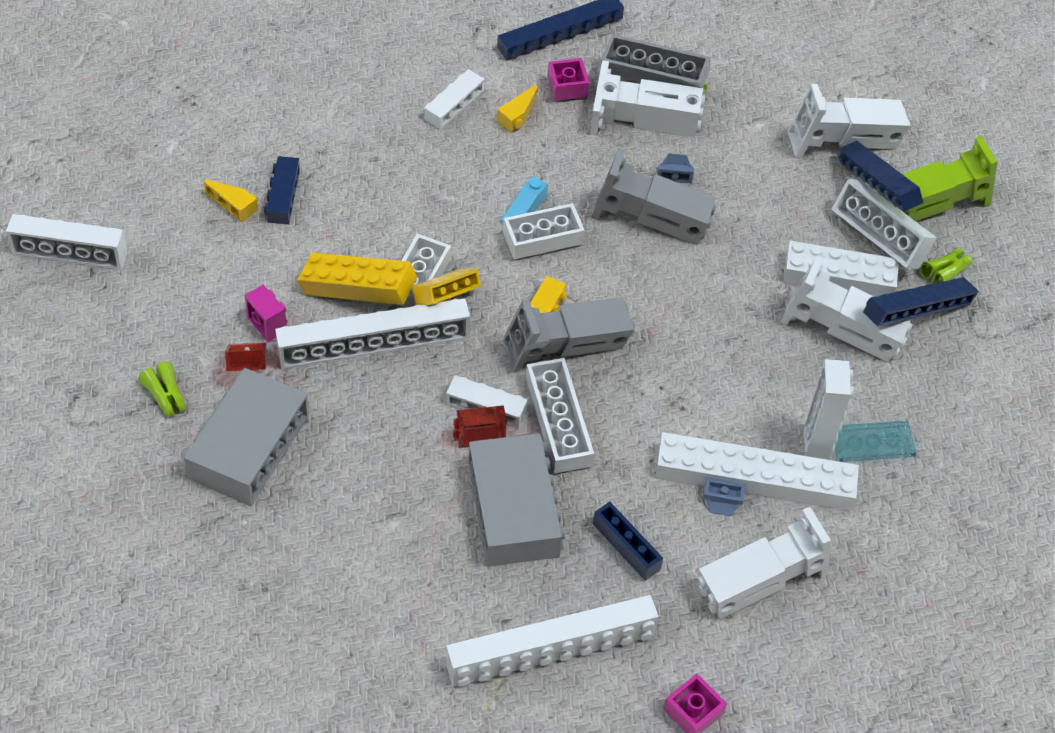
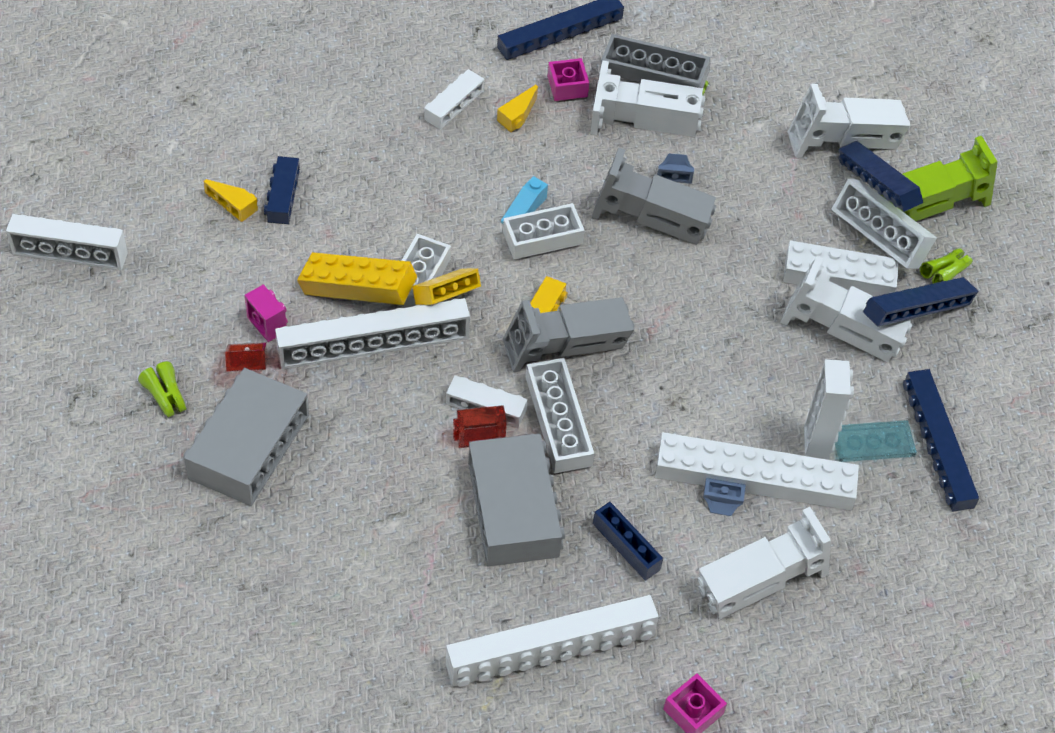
(940, 440): none -> dark blue brick

